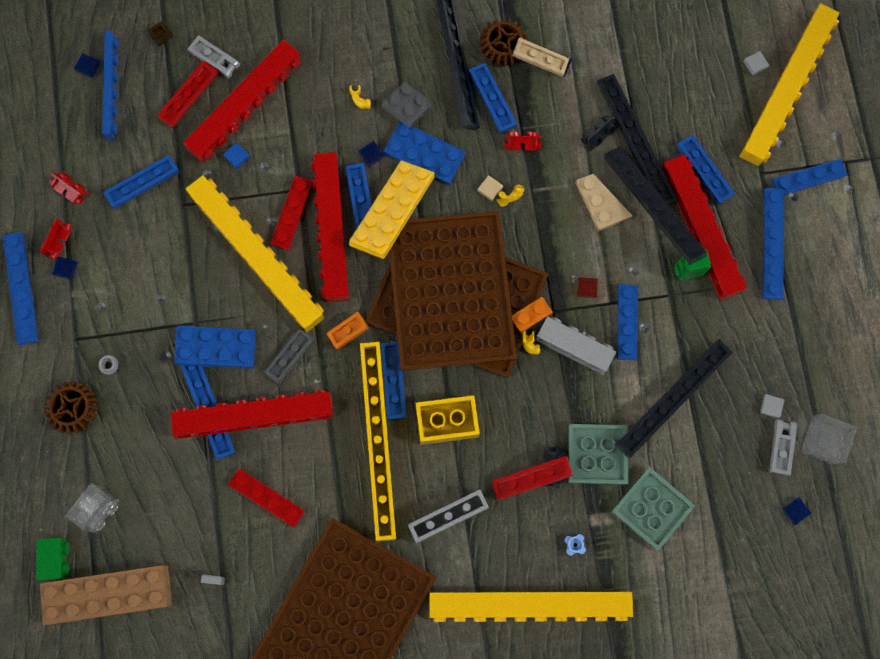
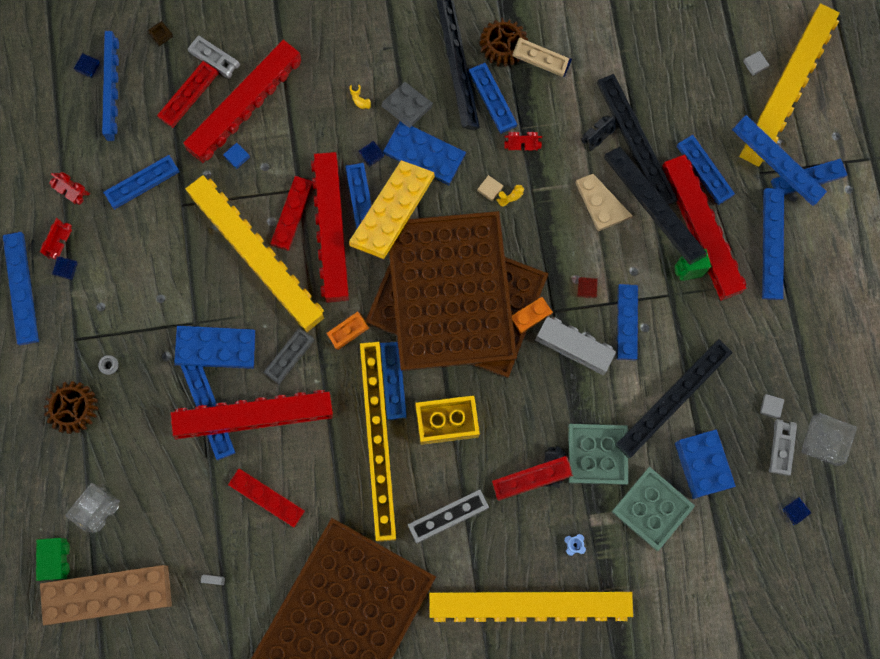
(528, 344): yellow arm -> none
(704, 464): none -> blue brick
(779, 160): none -> blue plate

